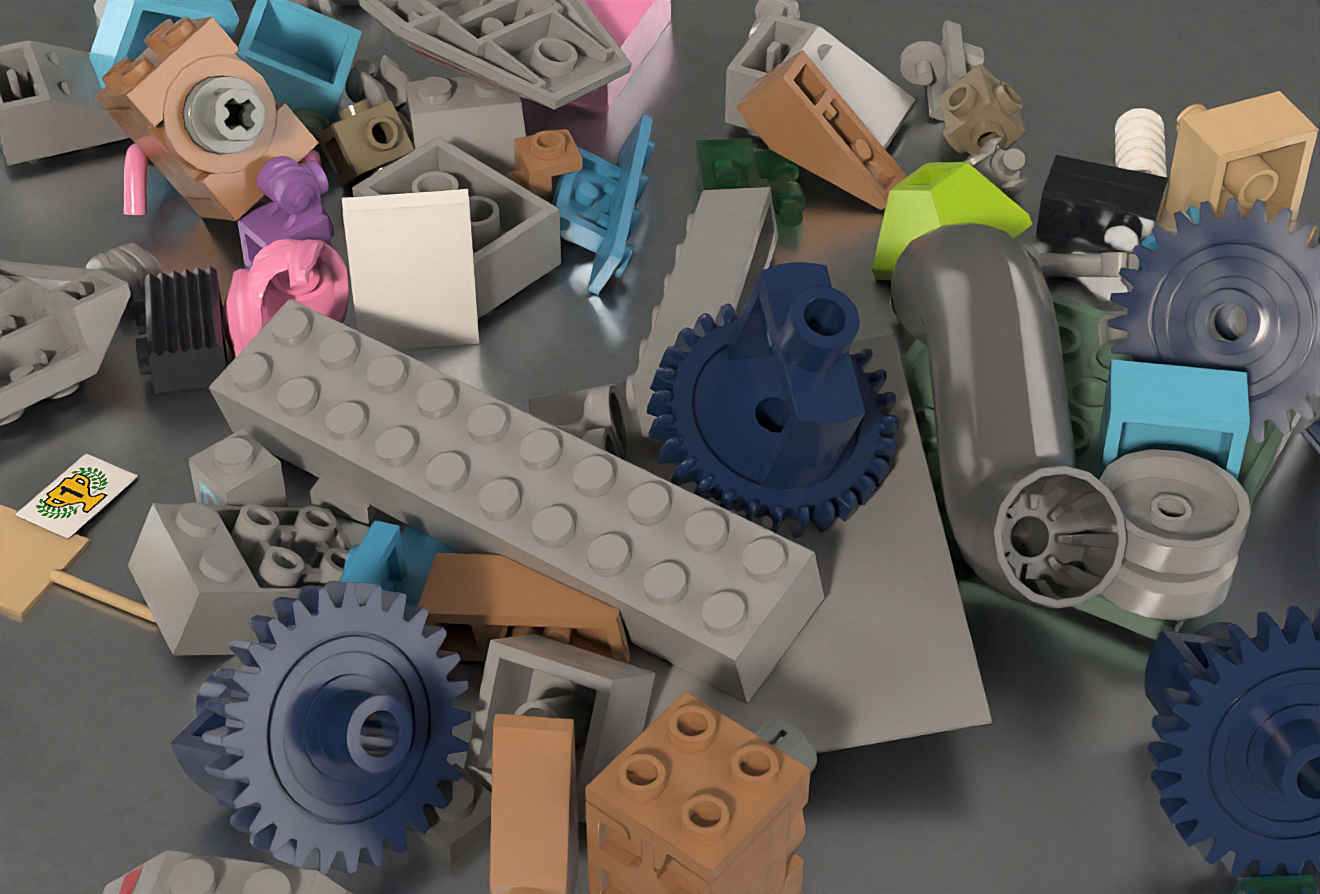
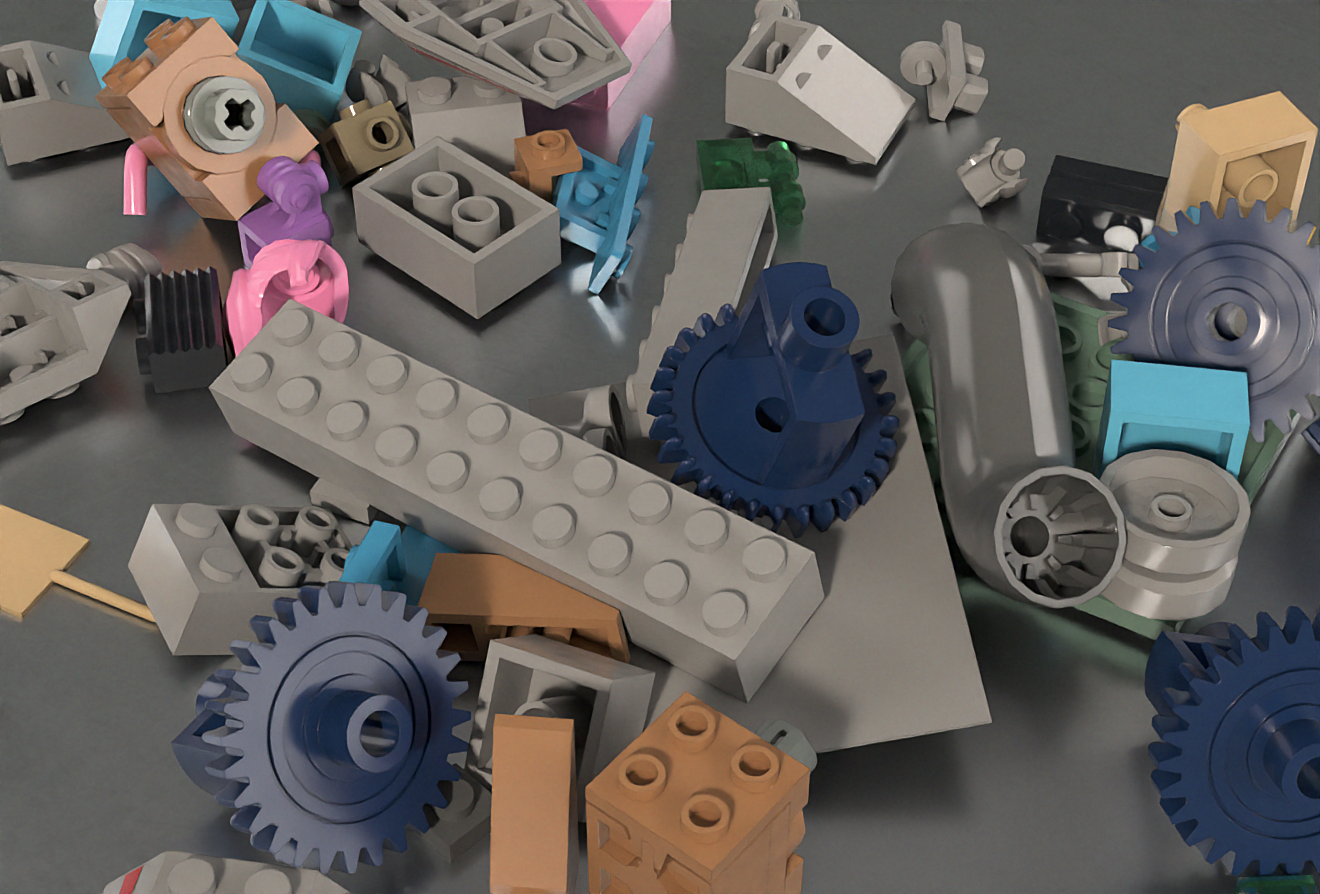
(76, 496): white sticker -> none
(237, 473): light grey brick -> none
(412, 268): white tile -> none
(815, 127): medium nougat slope -> none
(938, 197): lime slope -> none
(980, 110): dark tan brick -> none
(1140, 142): white piece -> none

